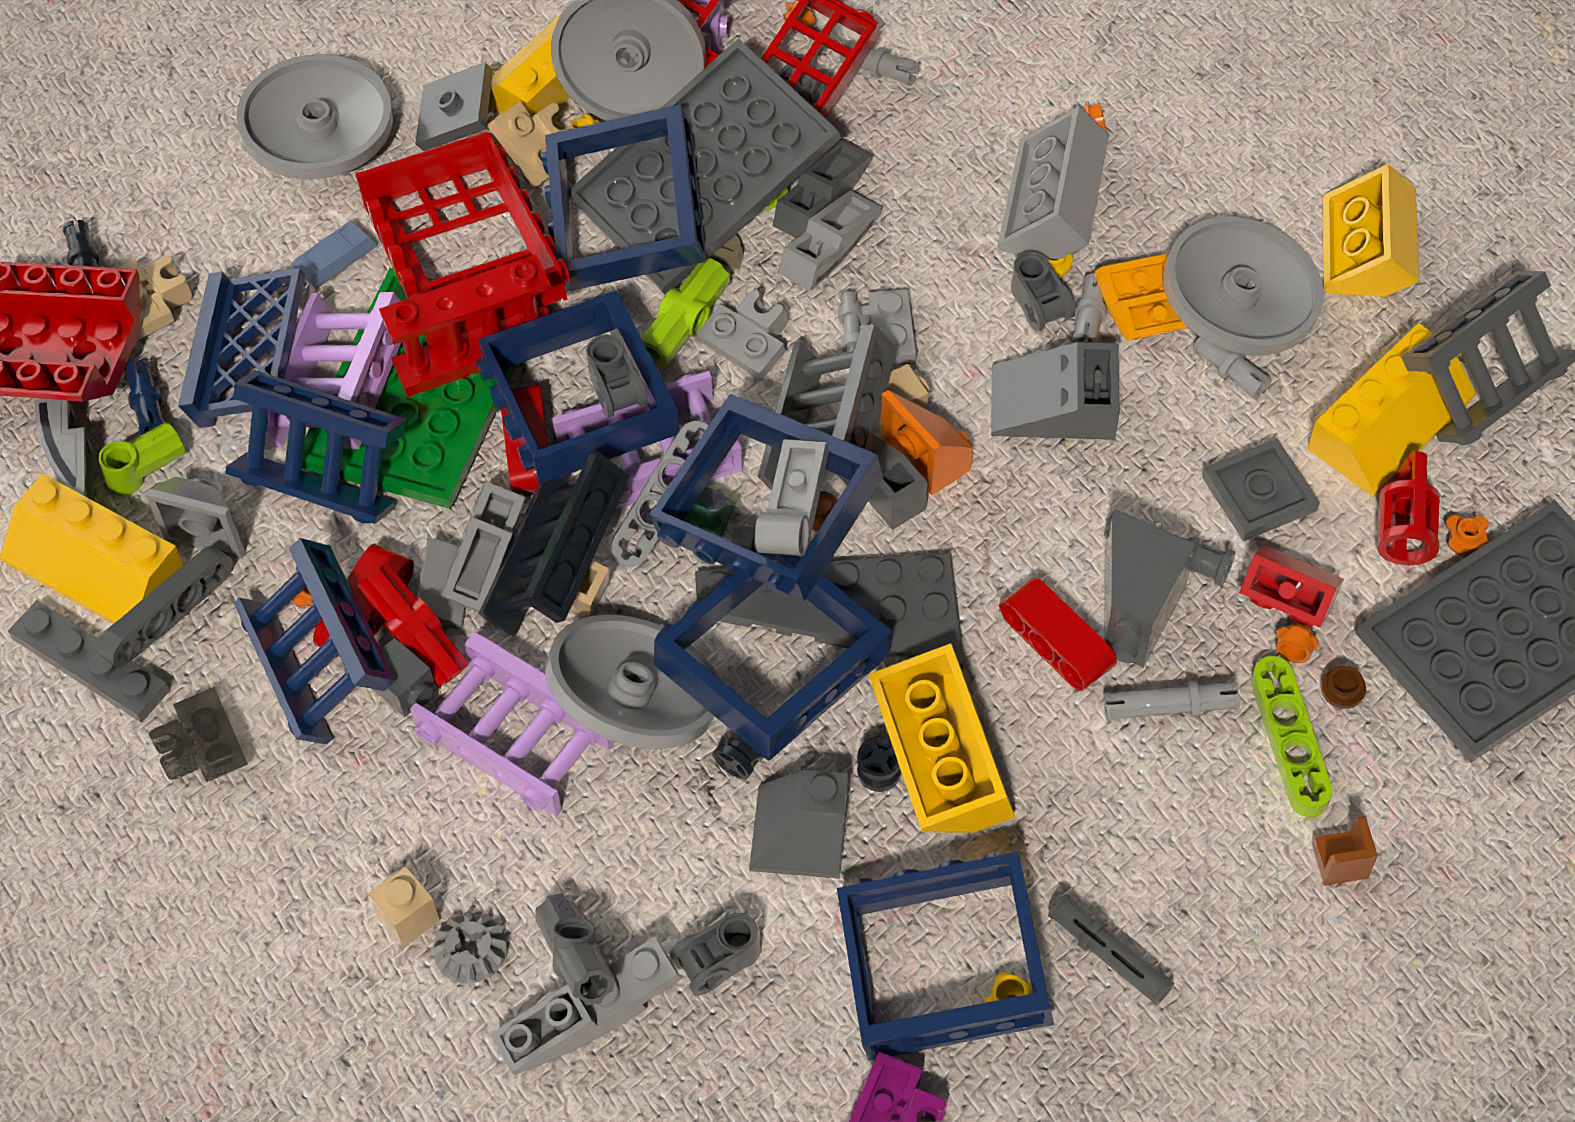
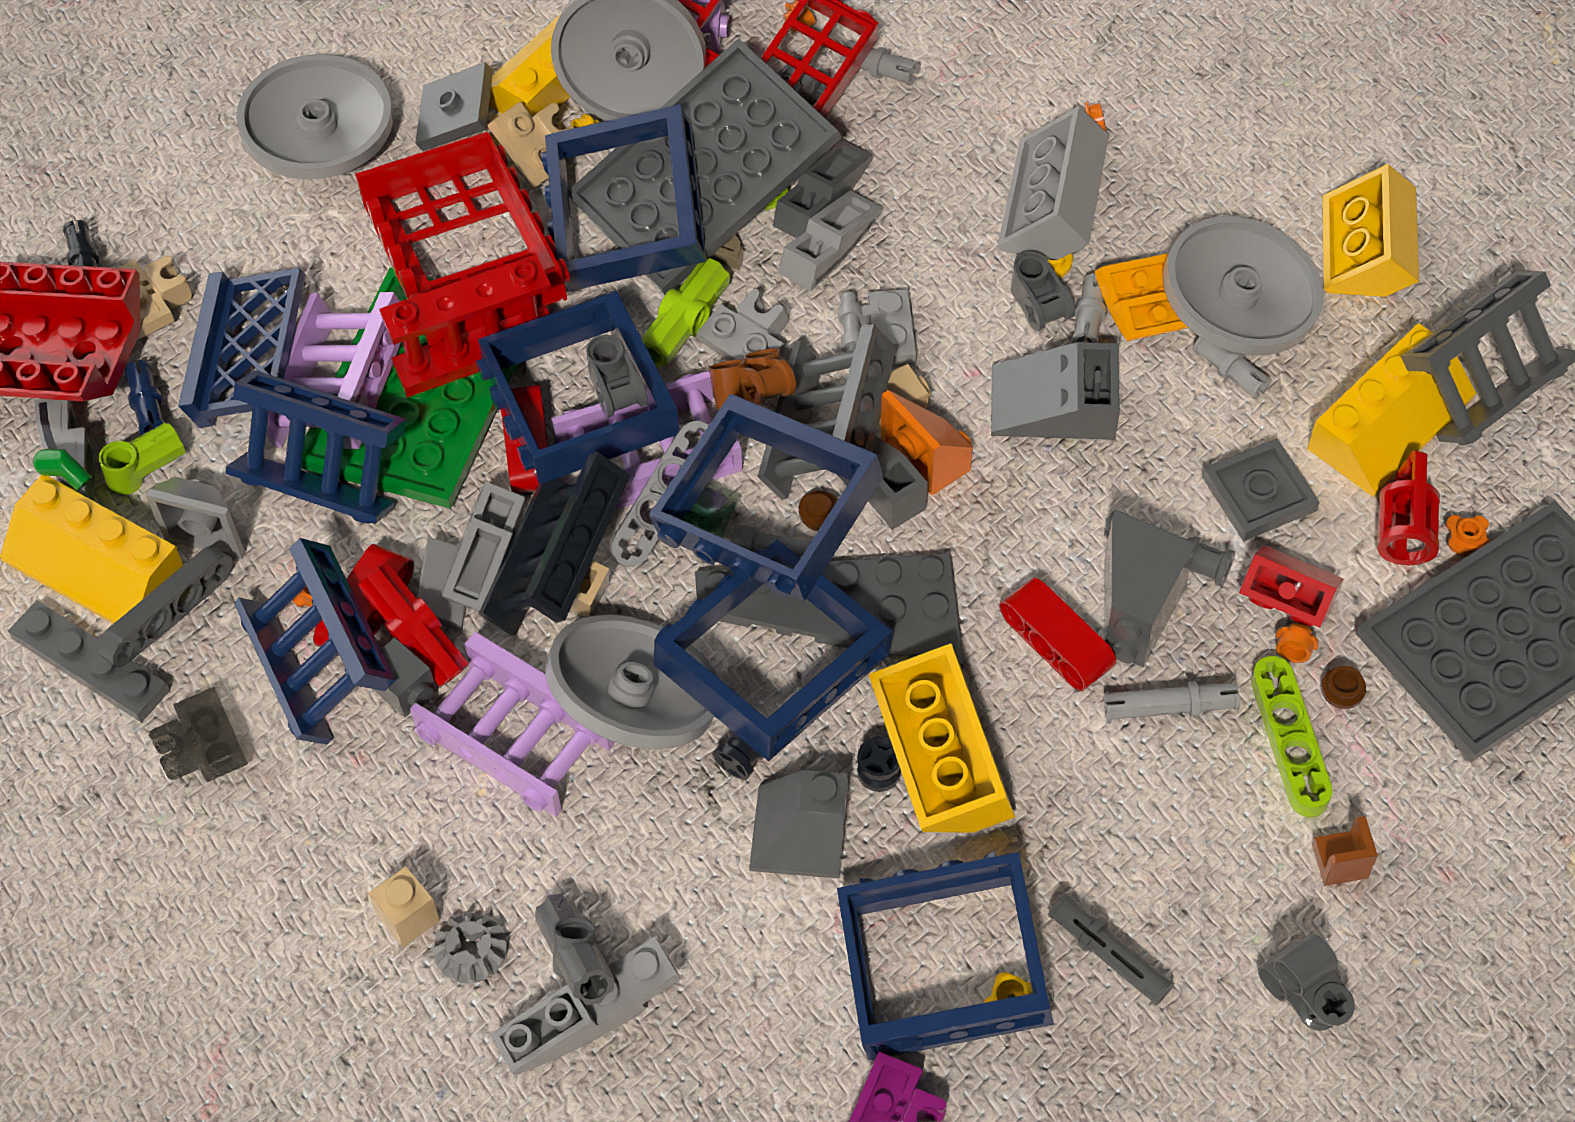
(60, 463): none -> green arm
(334, 253): sand blue tile -> none
(714, 953): dark grey piece -> none
(752, 378): none -> dark orange piece
(793, 499): light grey plate -> none
(1306, 978): none -> dark grey piece

